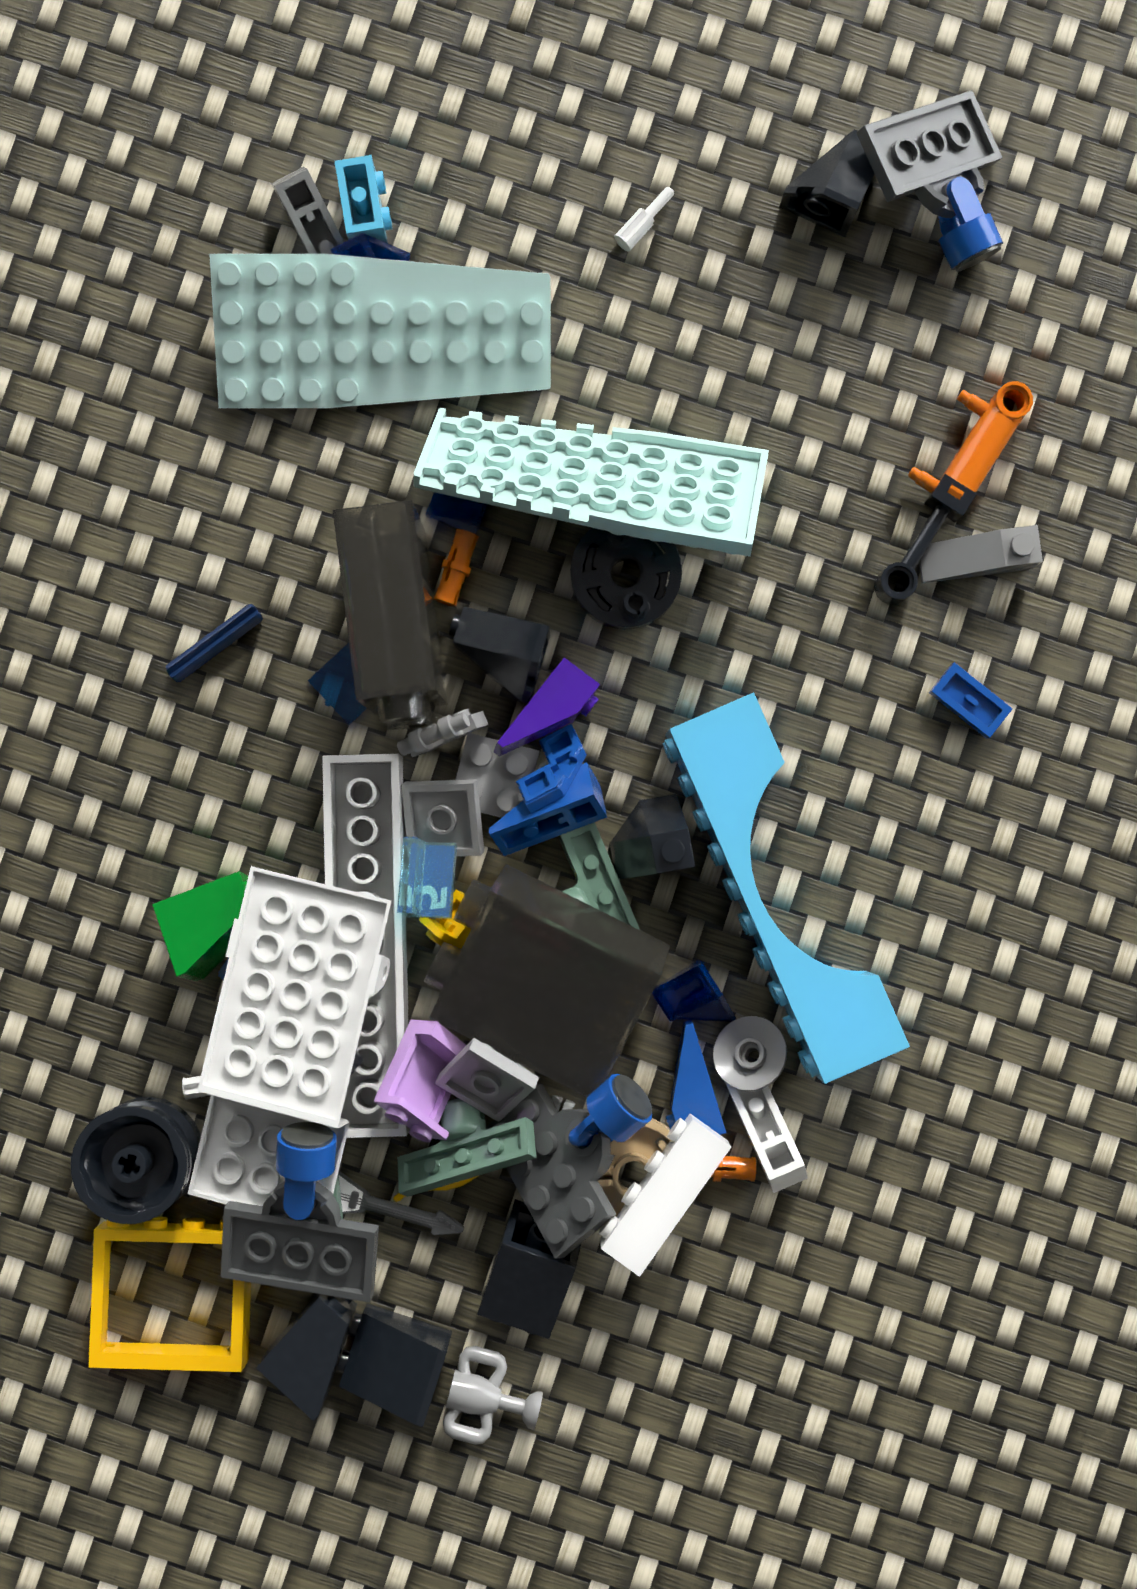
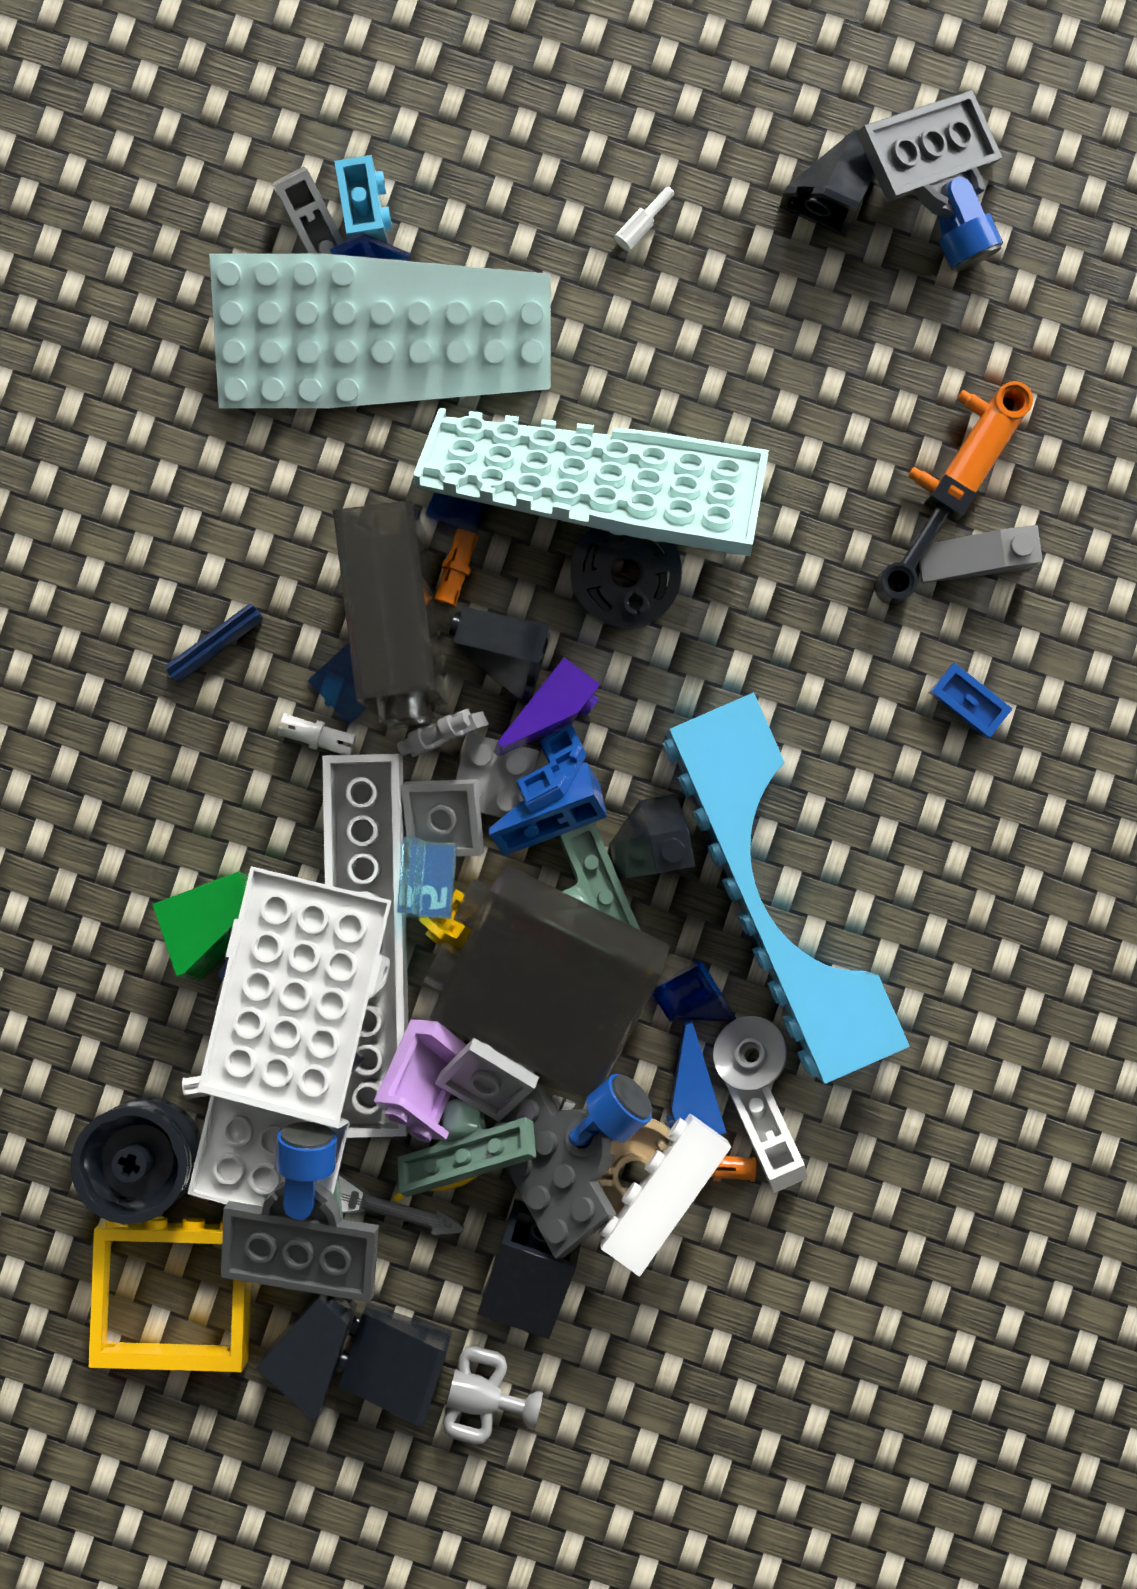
(316, 734): none -> white pin

